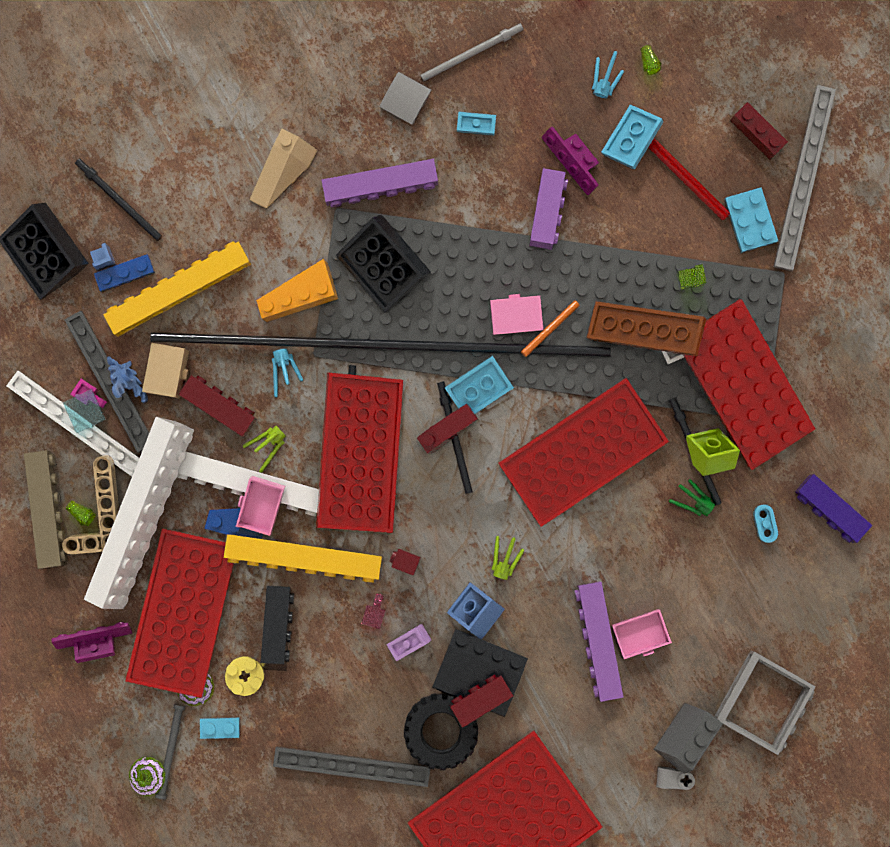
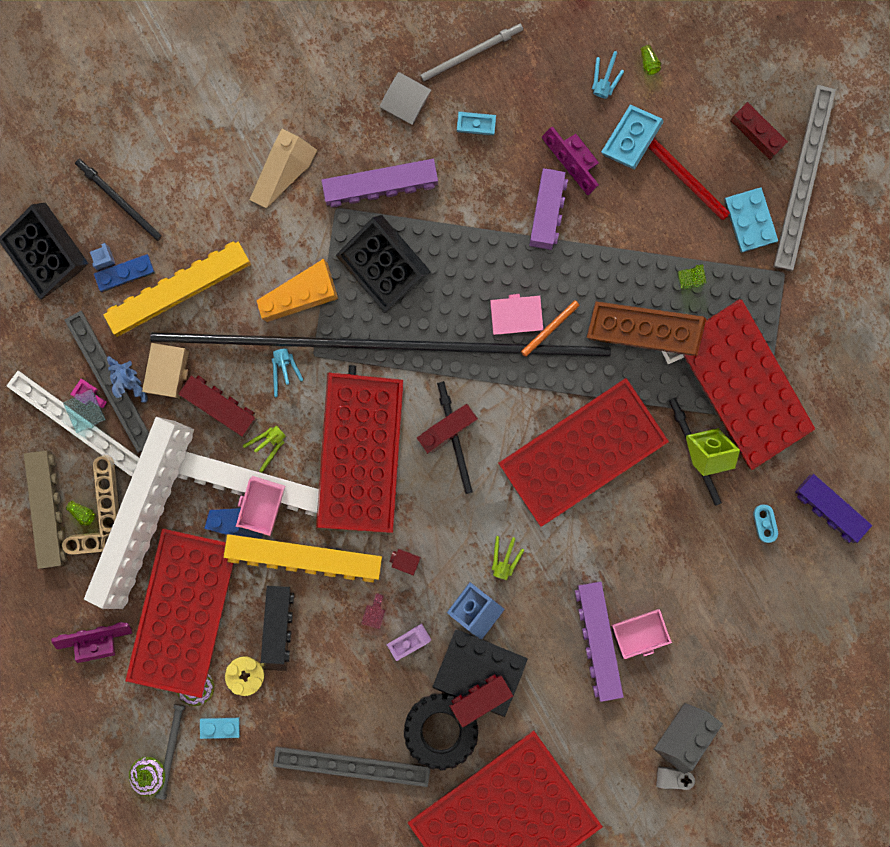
(480, 385): medium azure plate -> none
(703, 504): green plant -> none
(796, 712): light grey window -> none

